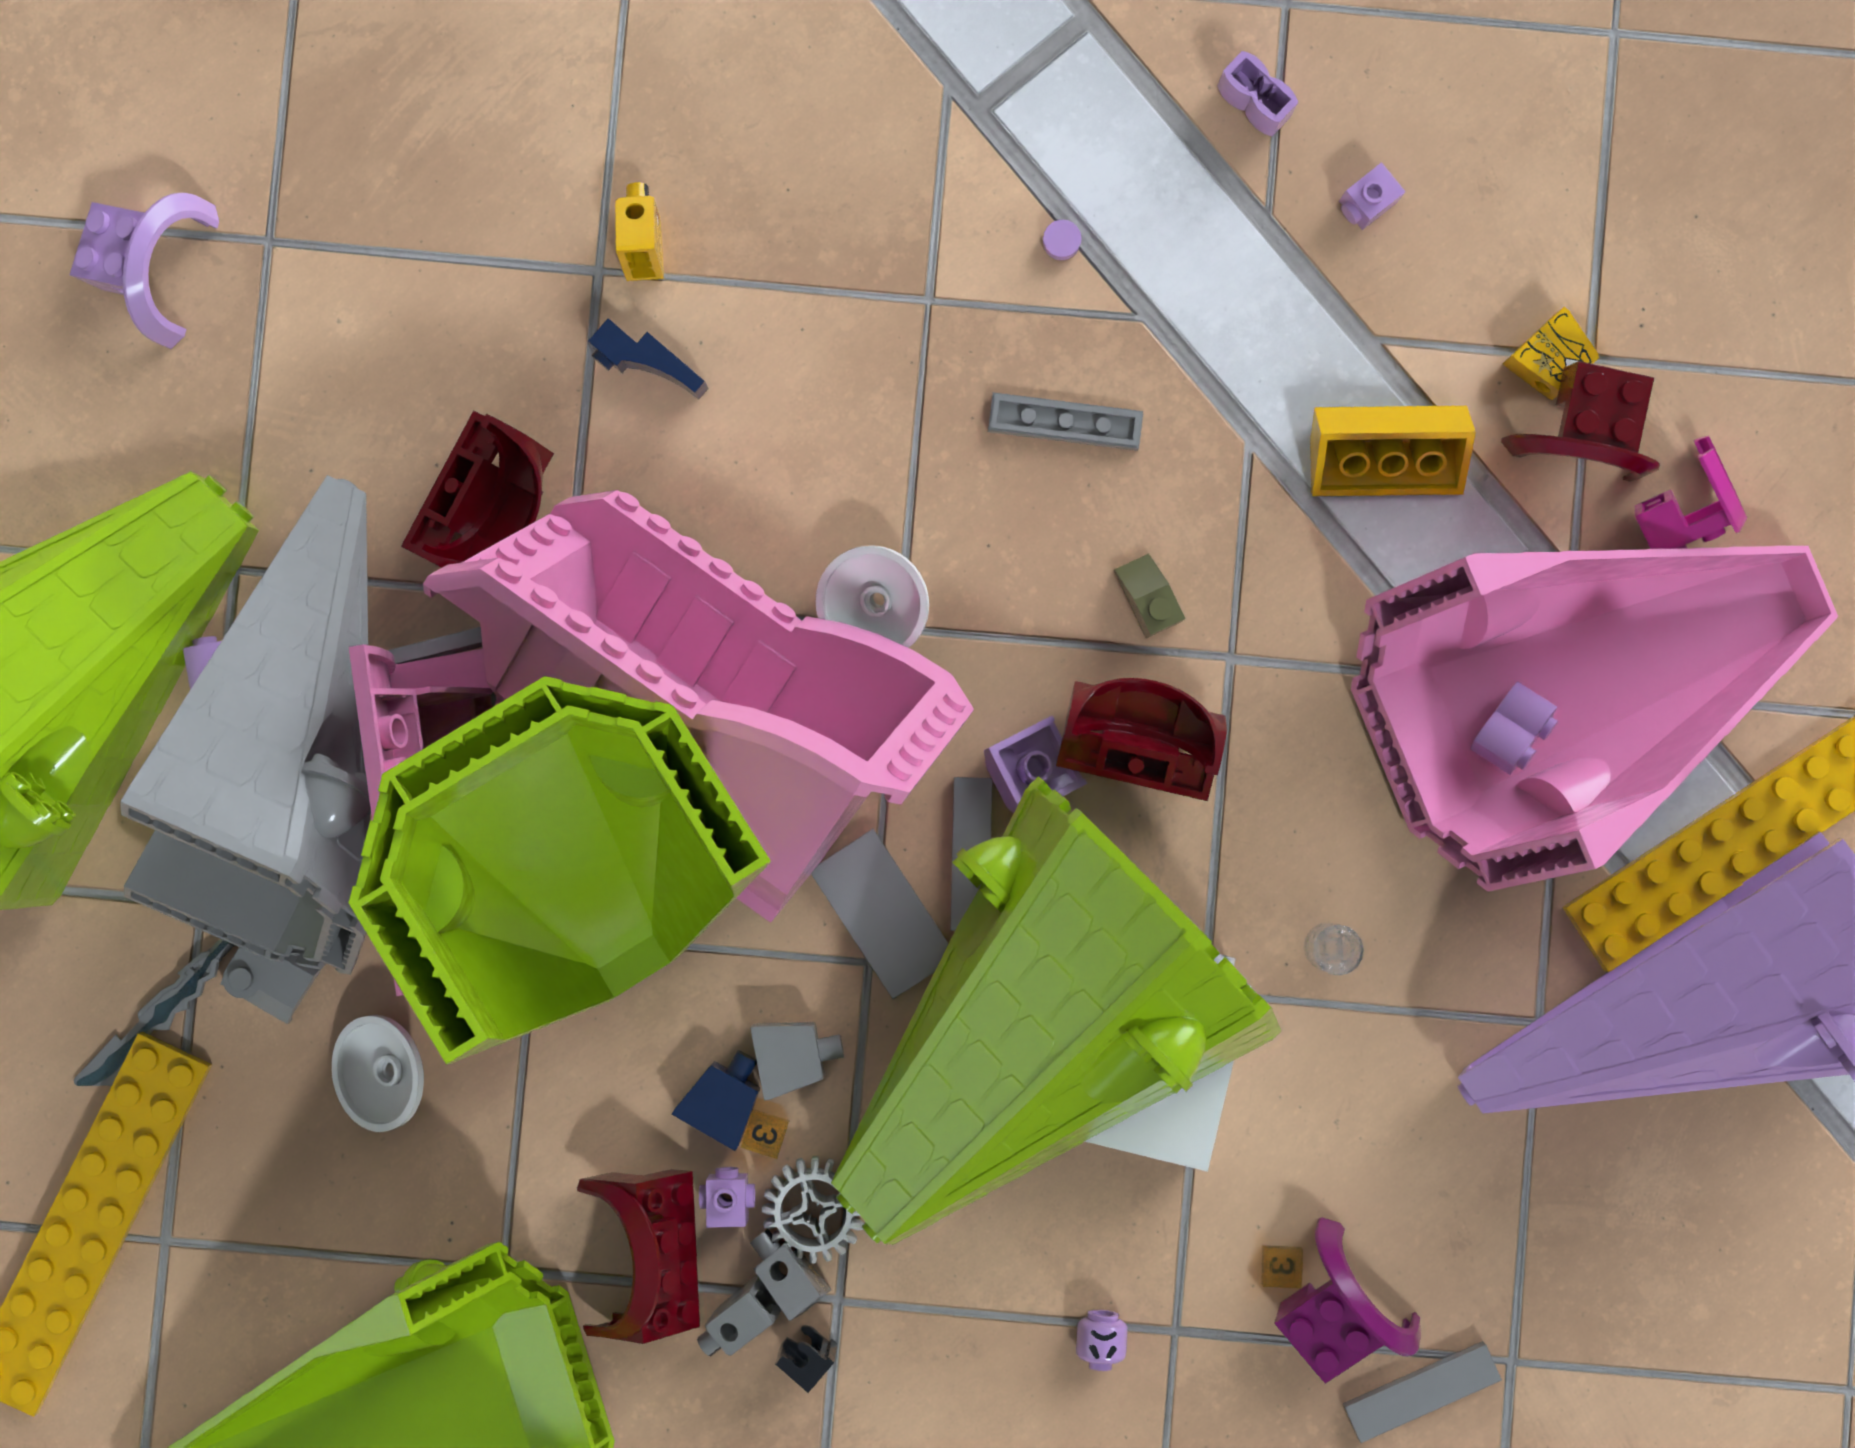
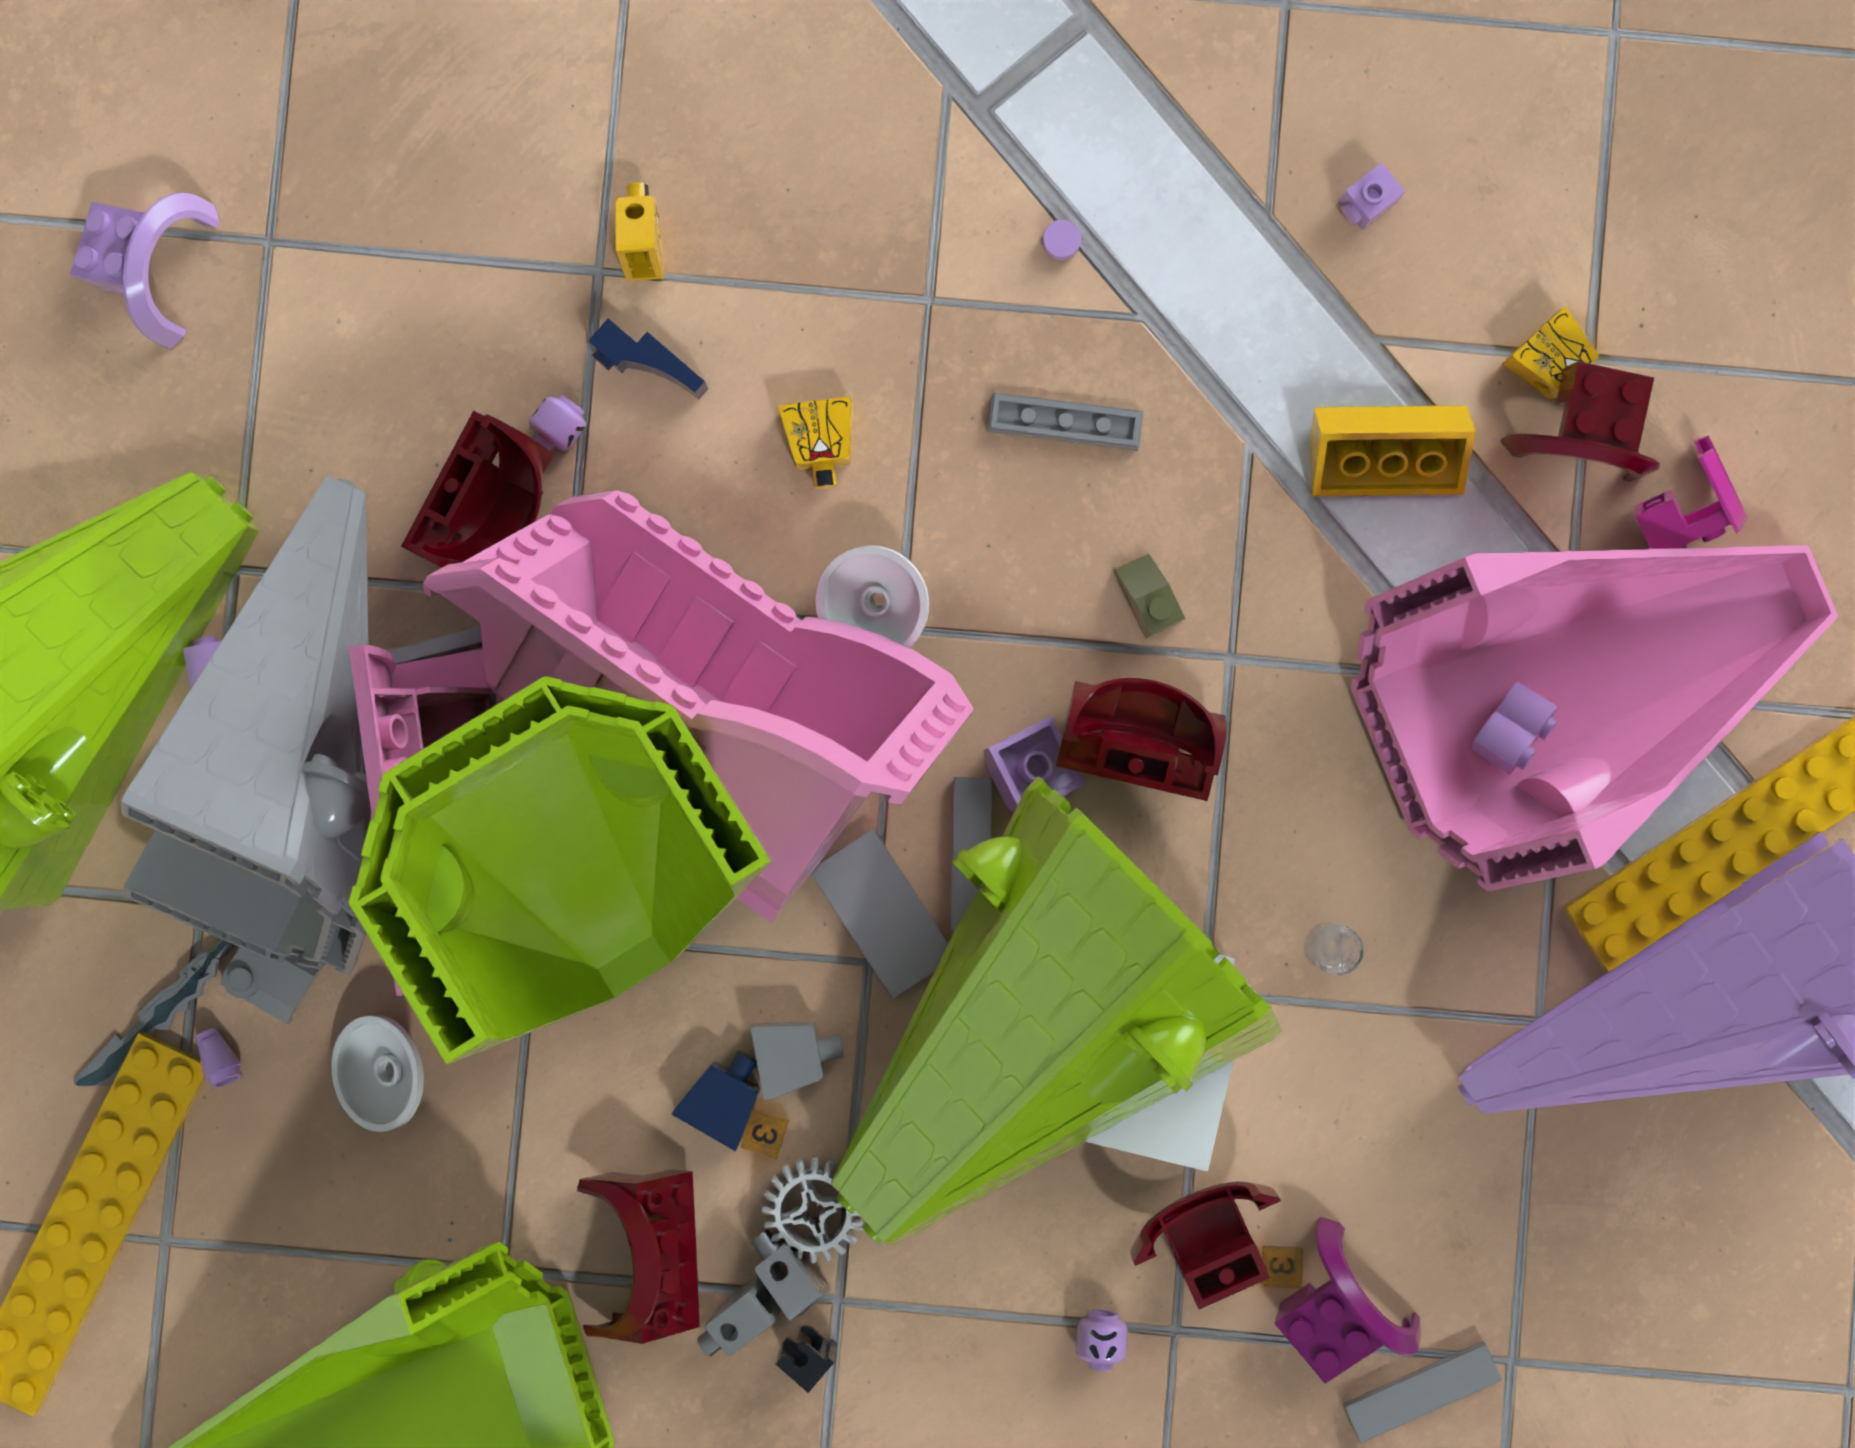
(217, 1059): none -> lavender cone
(557, 423): none -> lavender head
(723, 1211): lavender brick -> none
(819, 436): none -> yellow torso
(1210, 1240): none -> dark red piece
(1251, 89): lavender brick -> none

